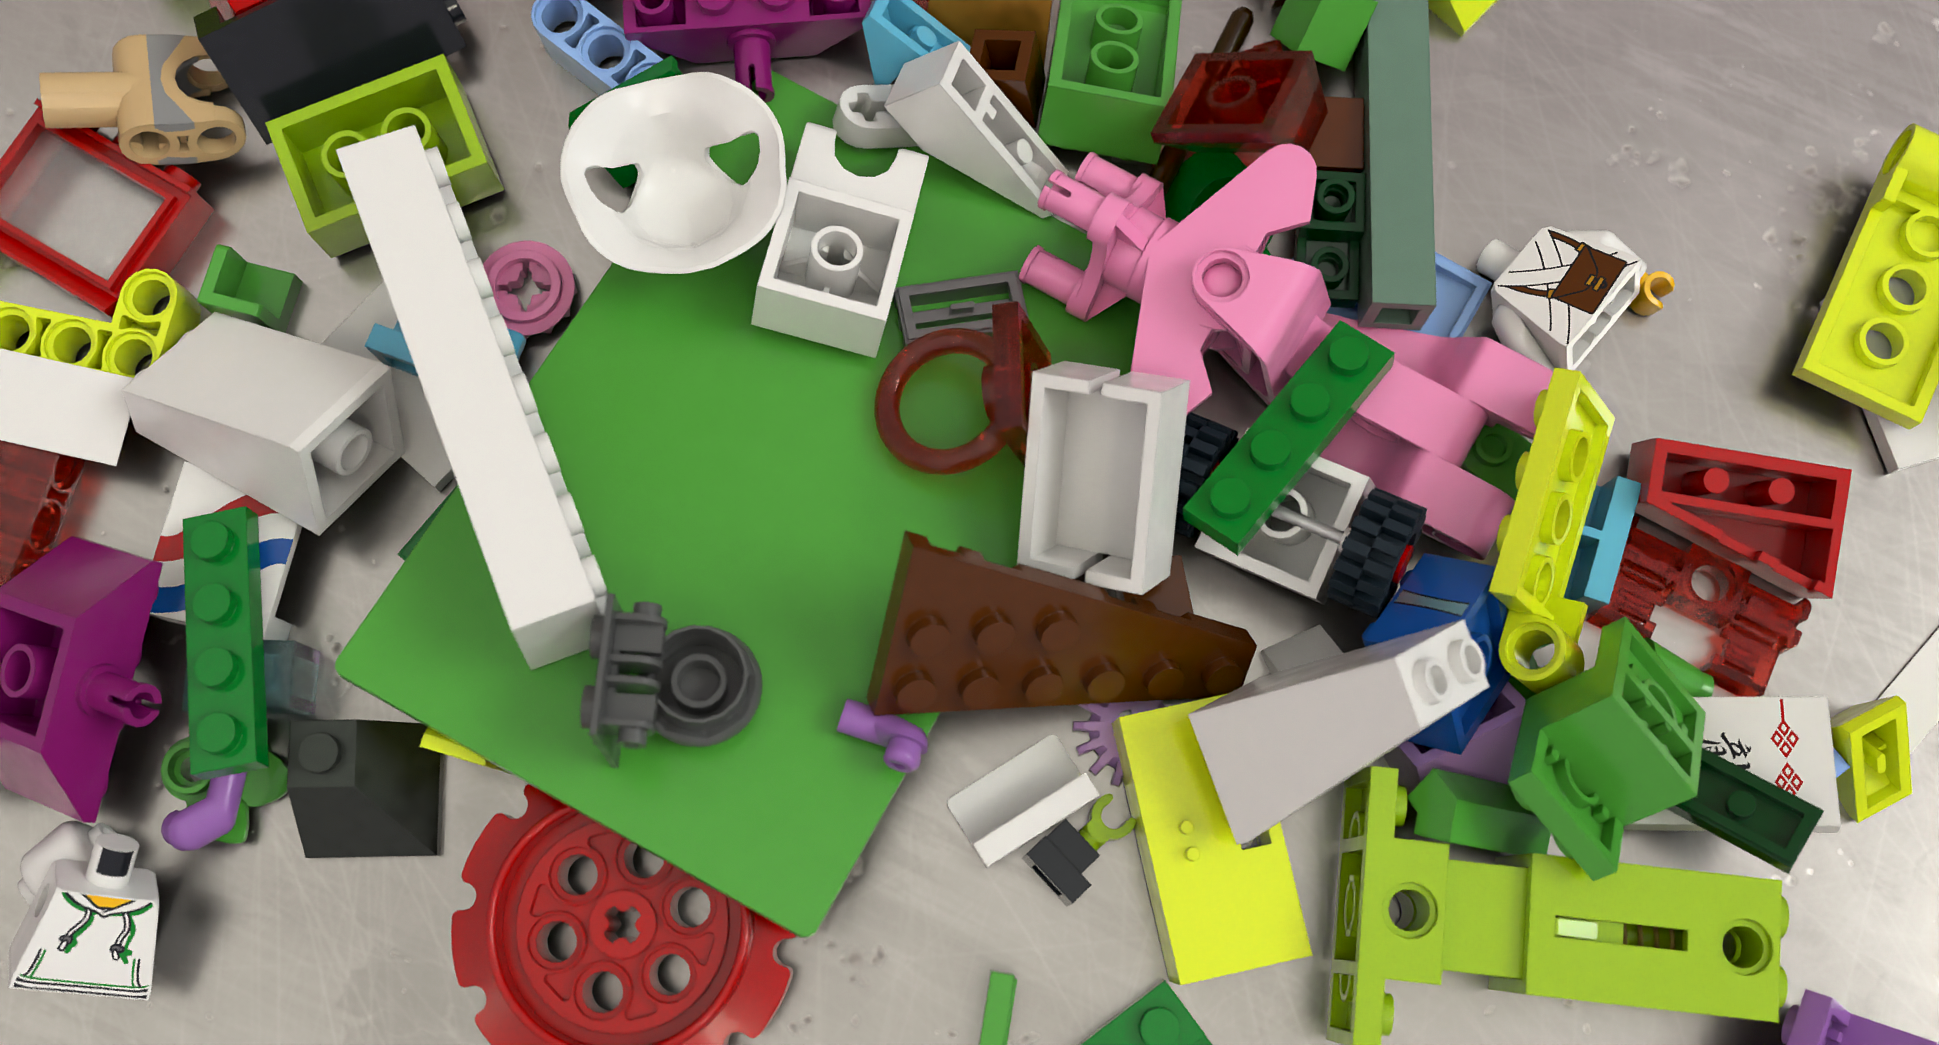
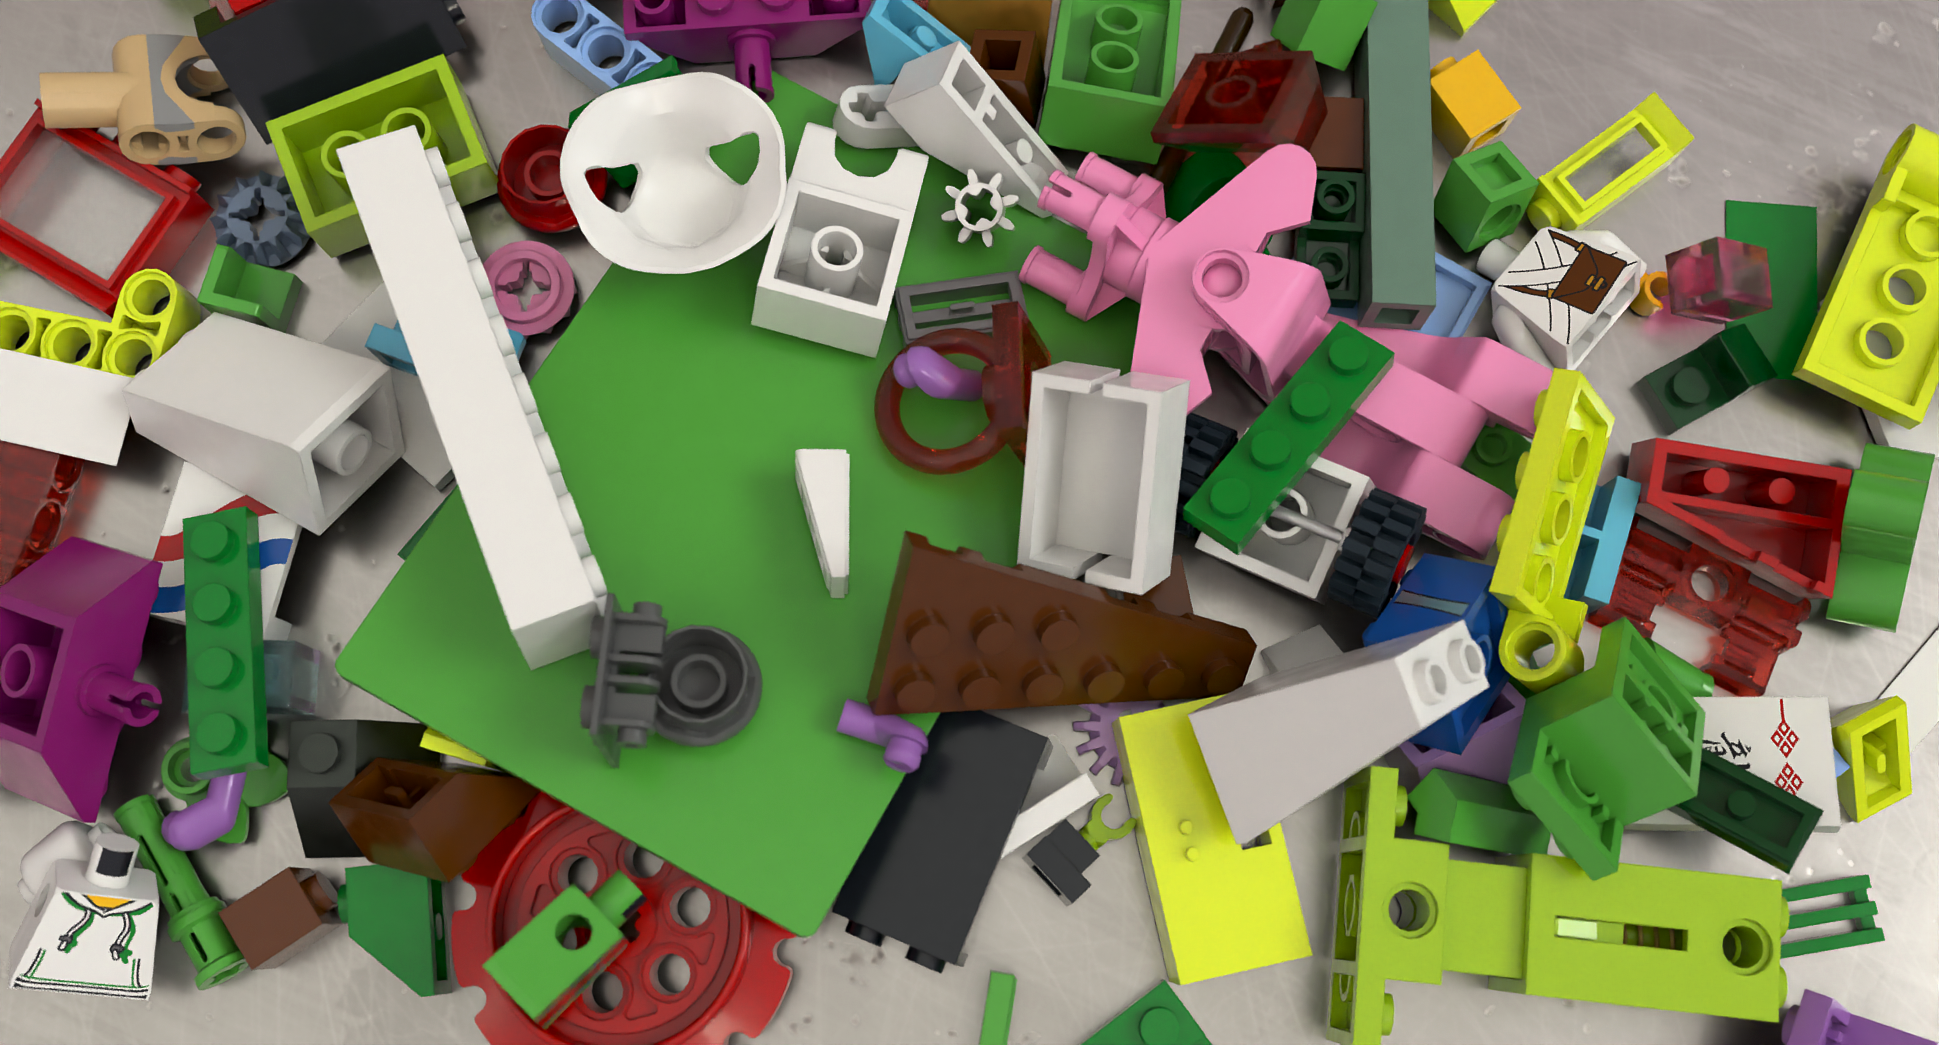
(191, 909): none -> bright green pin
(280, 238): none -> sand blue gear
(282, 917): none -> reddish brown brick
(400, 924): none -> green slope
(428, 813): none -> reddish brown slope
(532, 183): none -> red piece
(544, 973): none -> bright green torso
(824, 492): none -> white slope
(936, 375): none -> medium lavender arm
(943, 838): none -> black panel
(977, 191): none -> white gear
(1469, 104): none -> yellow brick
(1483, 196): none -> bright green brick
(1609, 167): none -> neon yellow window
(1706, 378): none -> dark green slope
(1718, 281): none -> clear pink brick
(1791, 247): none -> green sticker
(1860, 909): none -> green tile
(1879, 536): none -> bright green beam

